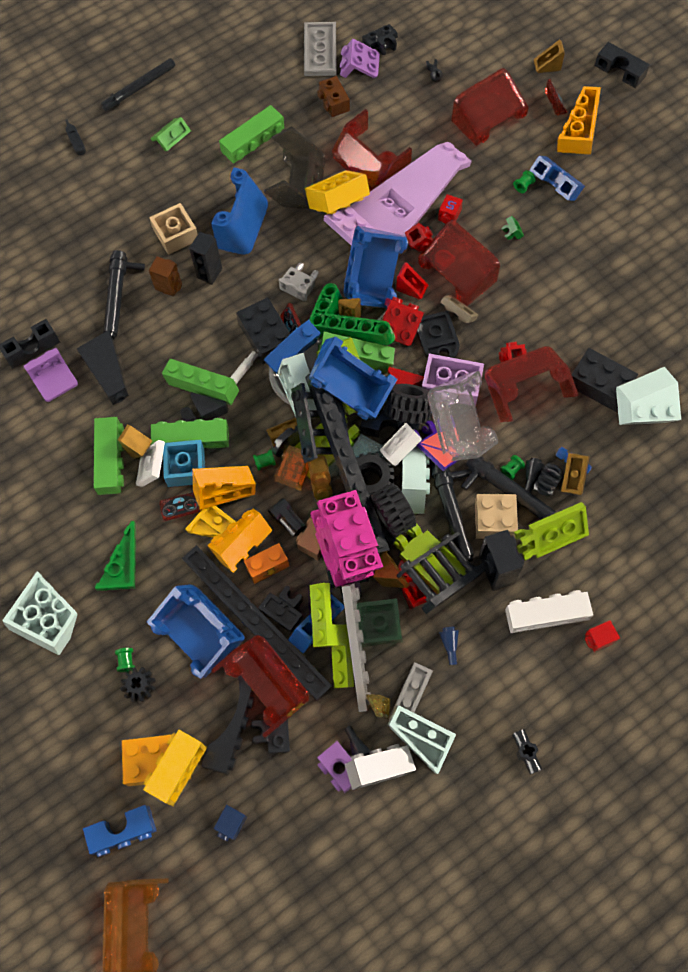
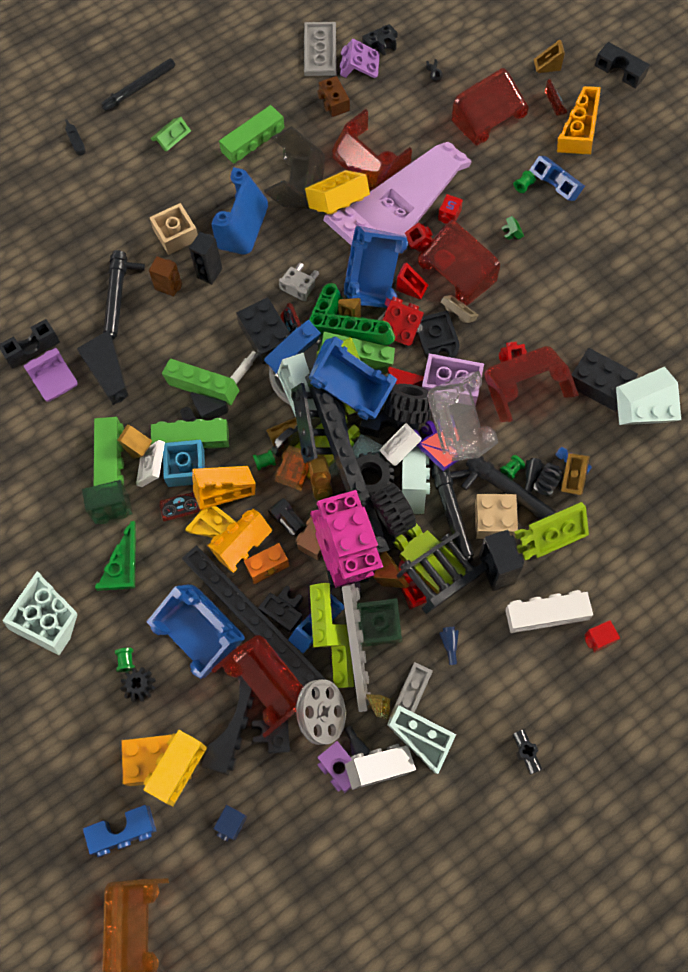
(107, 502): none -> clear green brick
(315, 710): none -> light grey wedge

